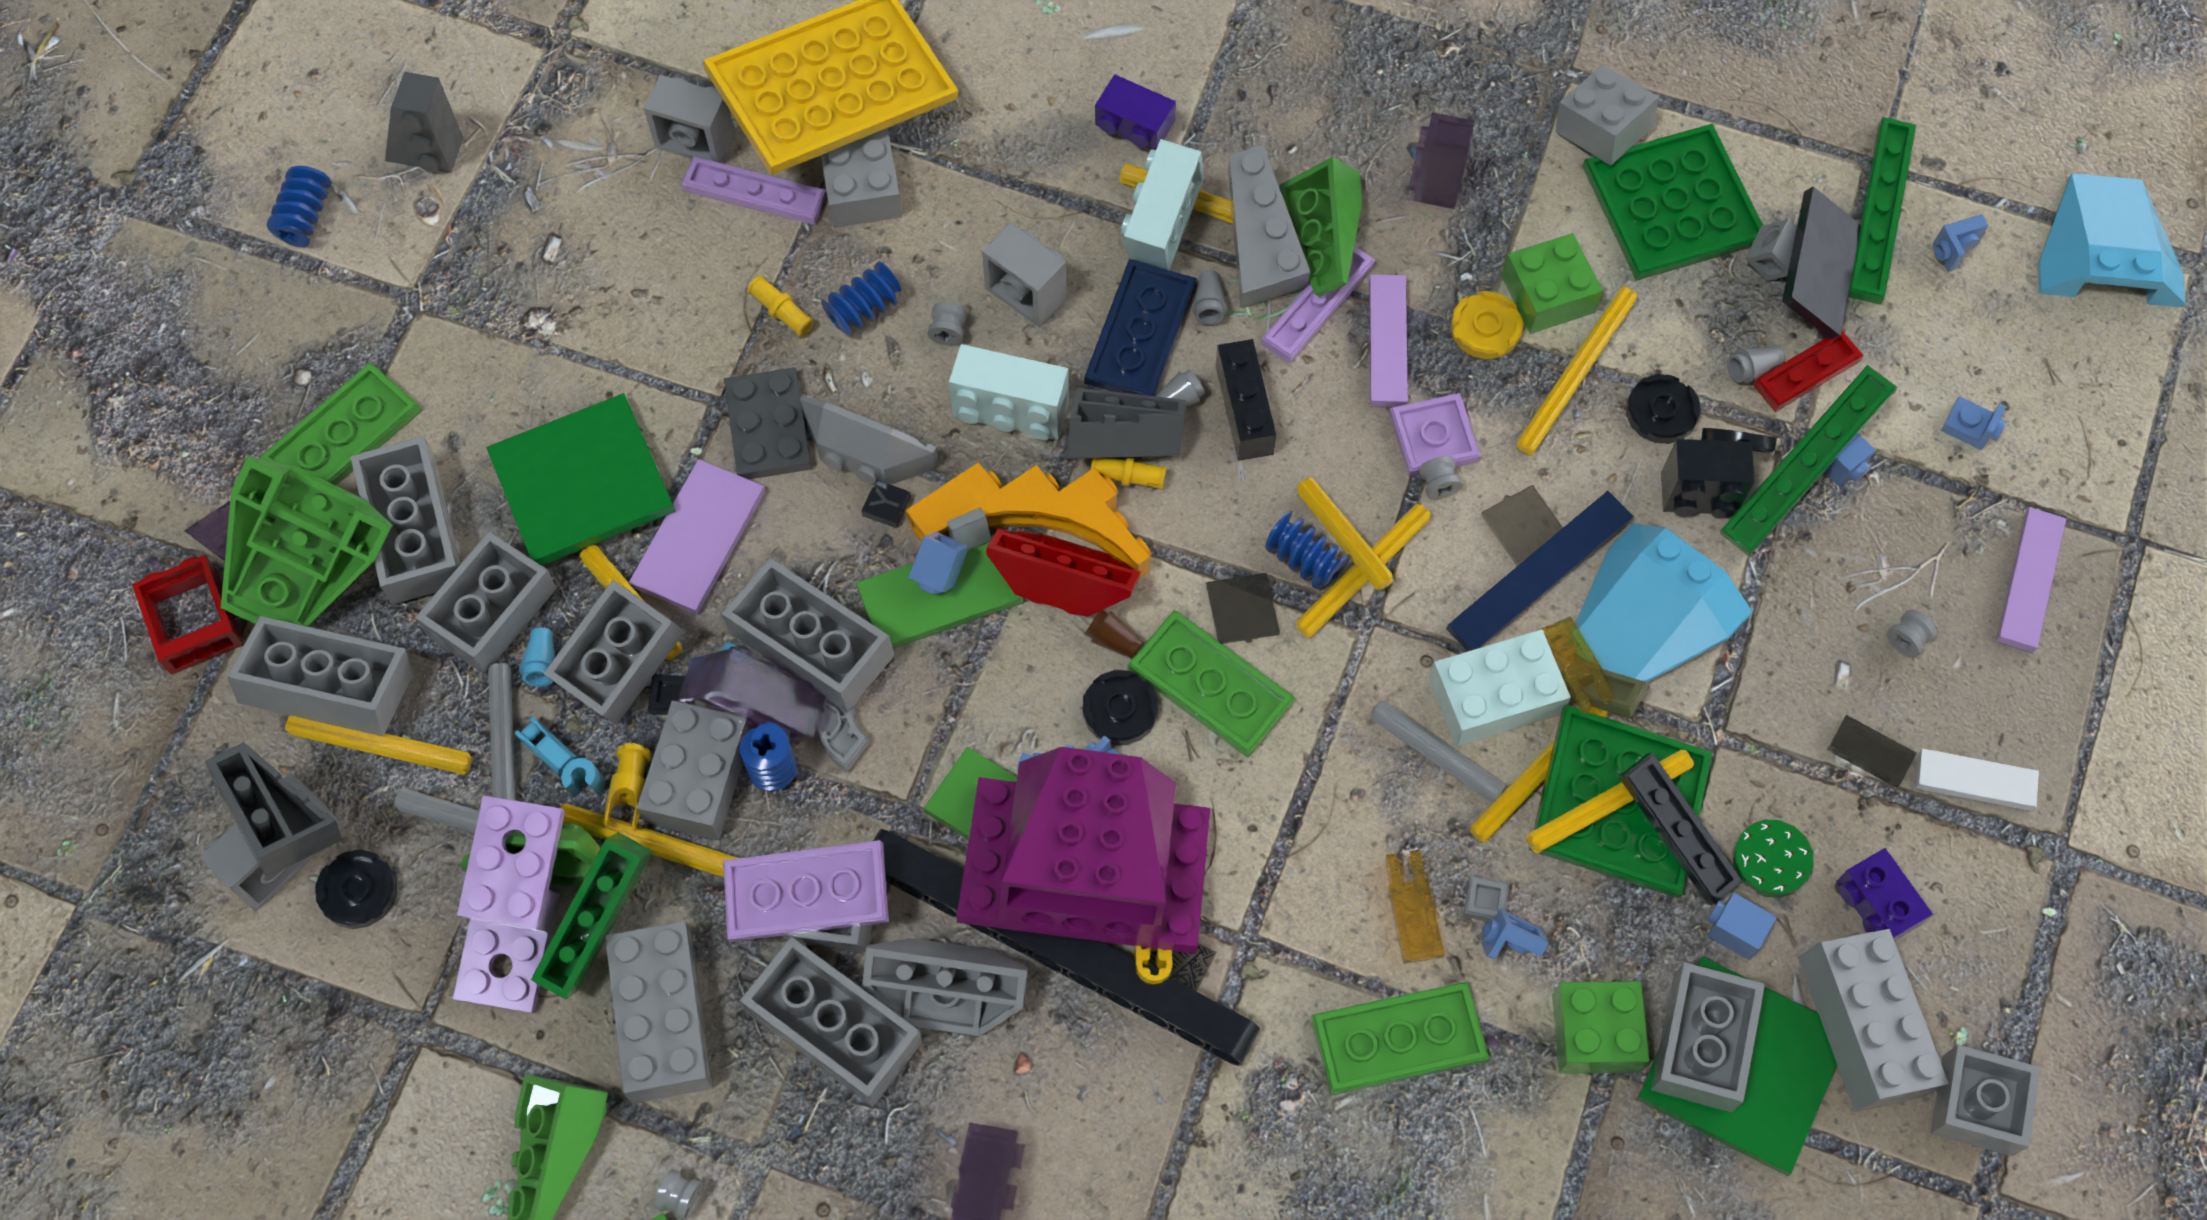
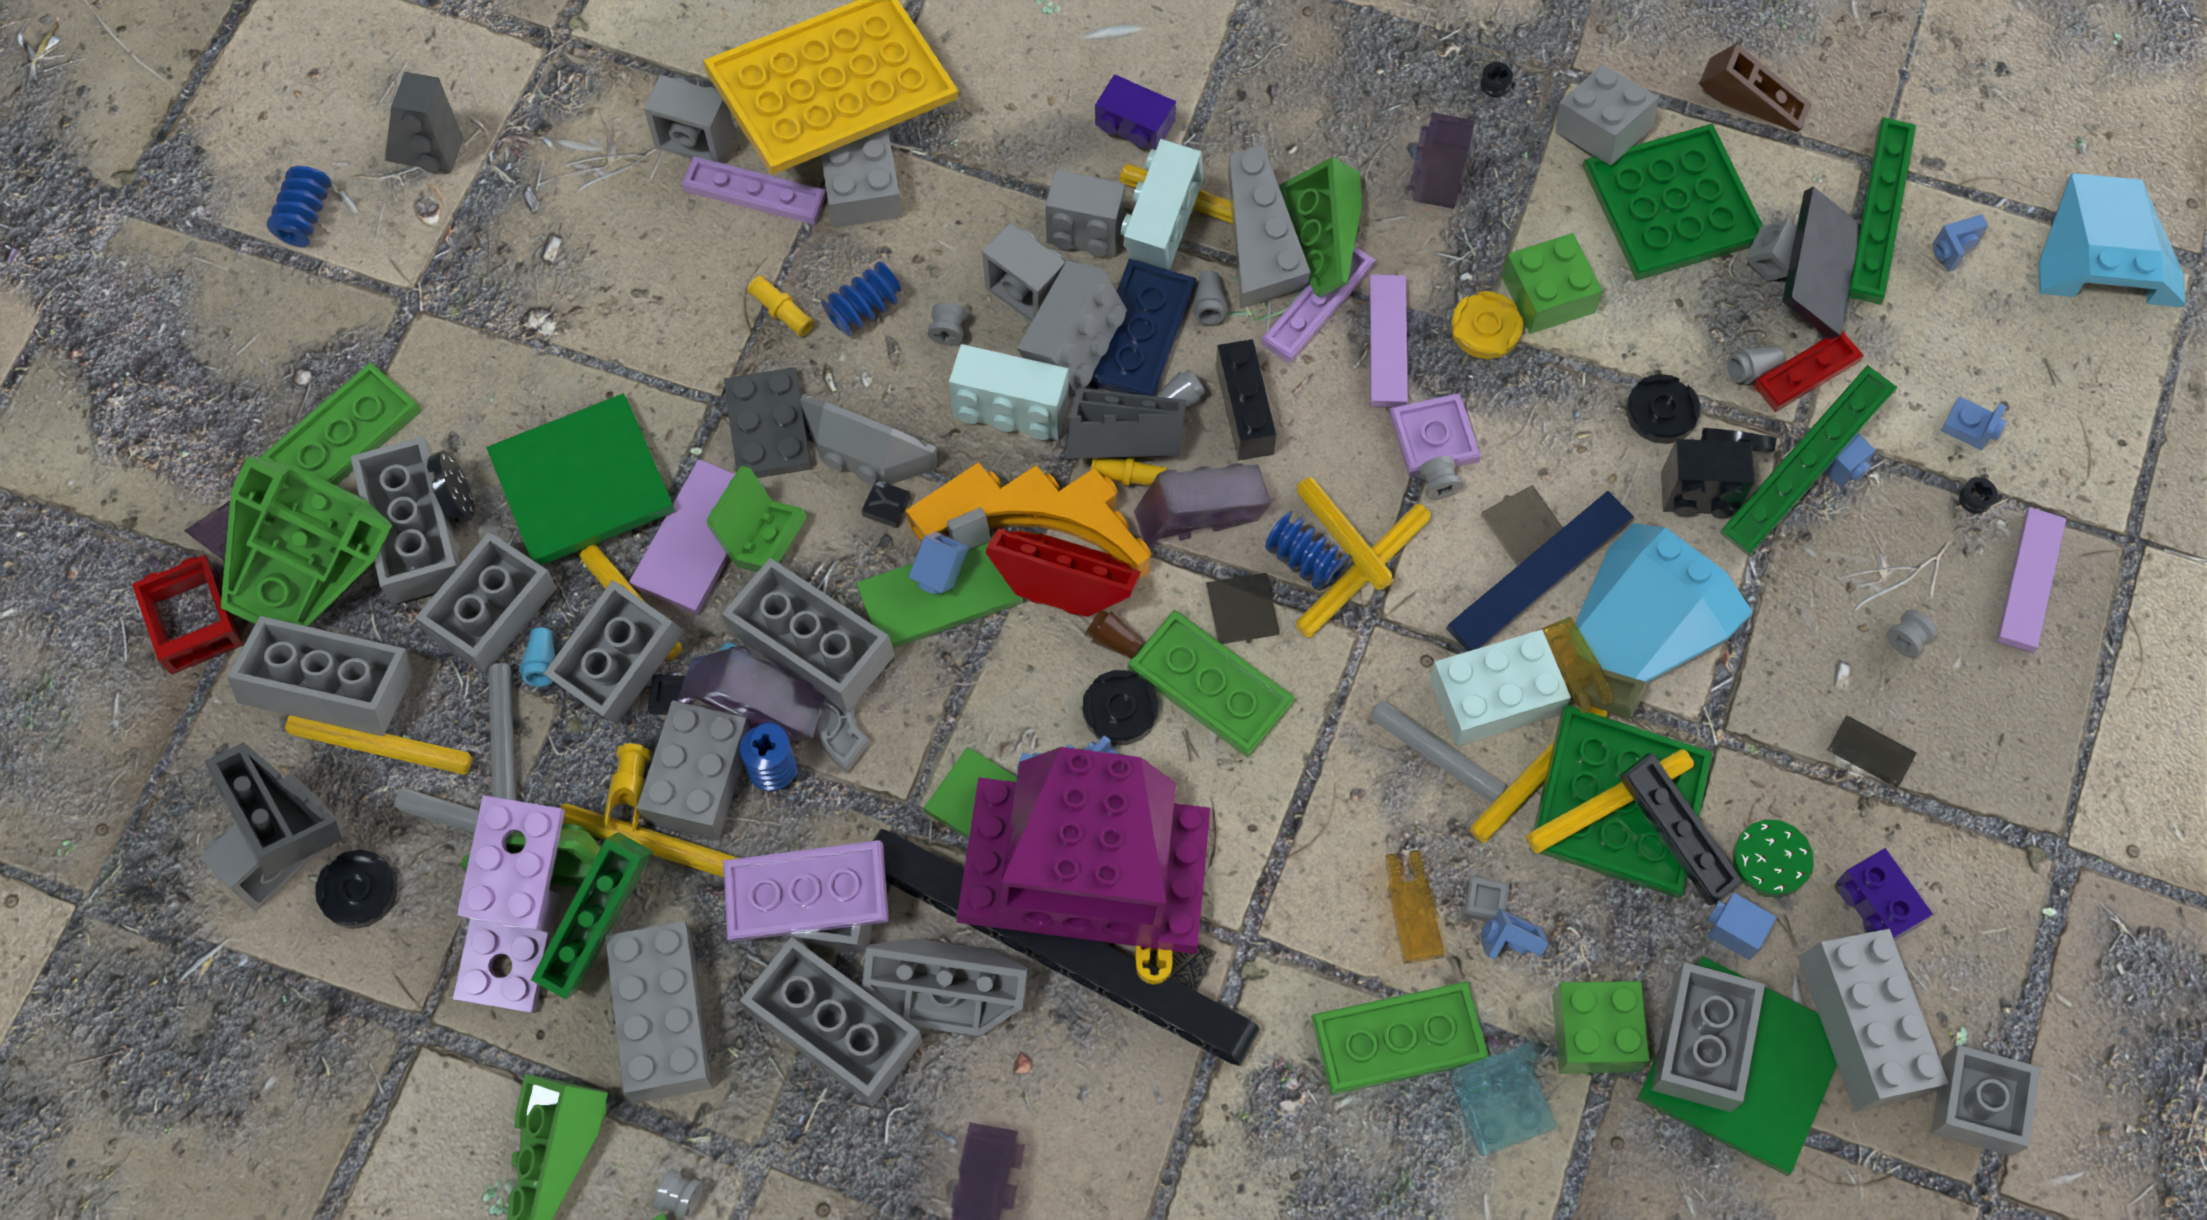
(451, 487): none -> black tile
(561, 759): medium azure piece -> none
(752, 524): none -> bright green bracket
(1075, 323): none -> light grey brick
(1085, 213): none -> light grey brick
(1201, 499): none -> clear purple wedge
(1493, 89): none -> black bush
(1502, 1099): none -> clear light blue bracket
(1576, 371): yellow axle -> none
(1751, 87): none -> reddish brown slope
(1973, 503): none -> black bush
(1977, 779): white tile -> none

